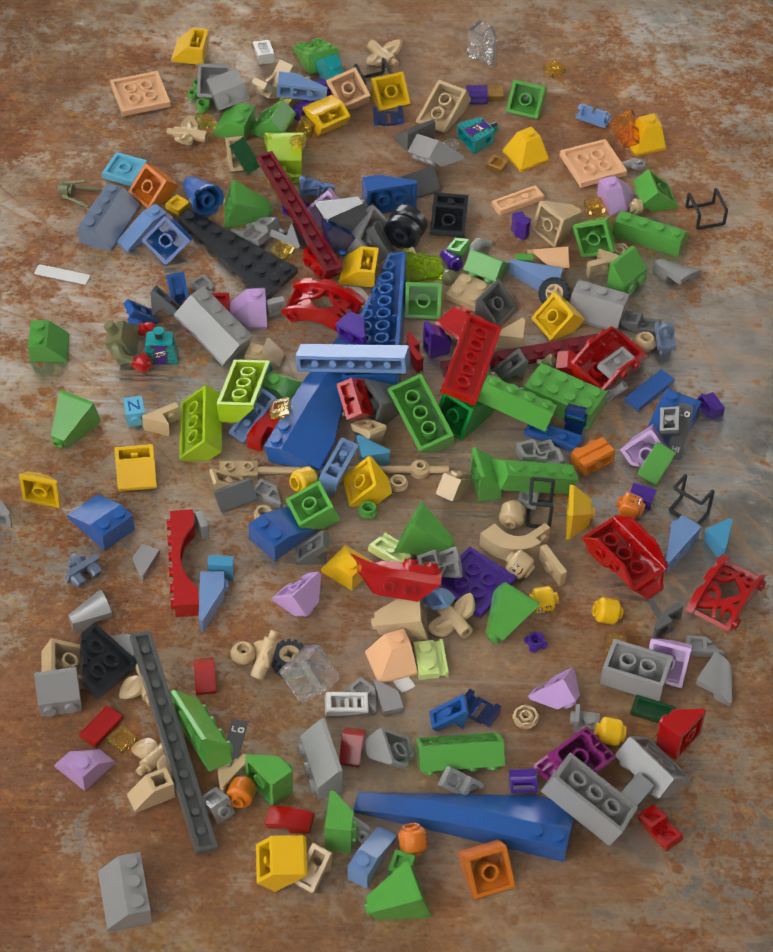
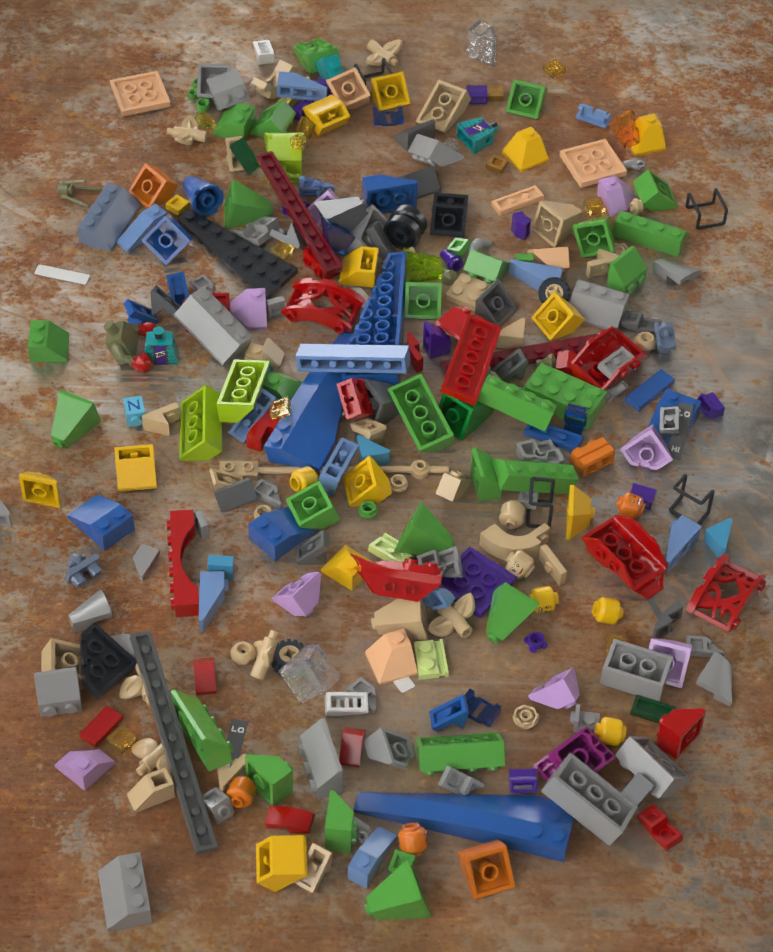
(123, 168): medium azure plate -> none
(192, 47): yellow slope -> none
(352, 329): dark purple slope -> none
(388, 698): light grey tile -> none
(656, 463): bright green slope -> none

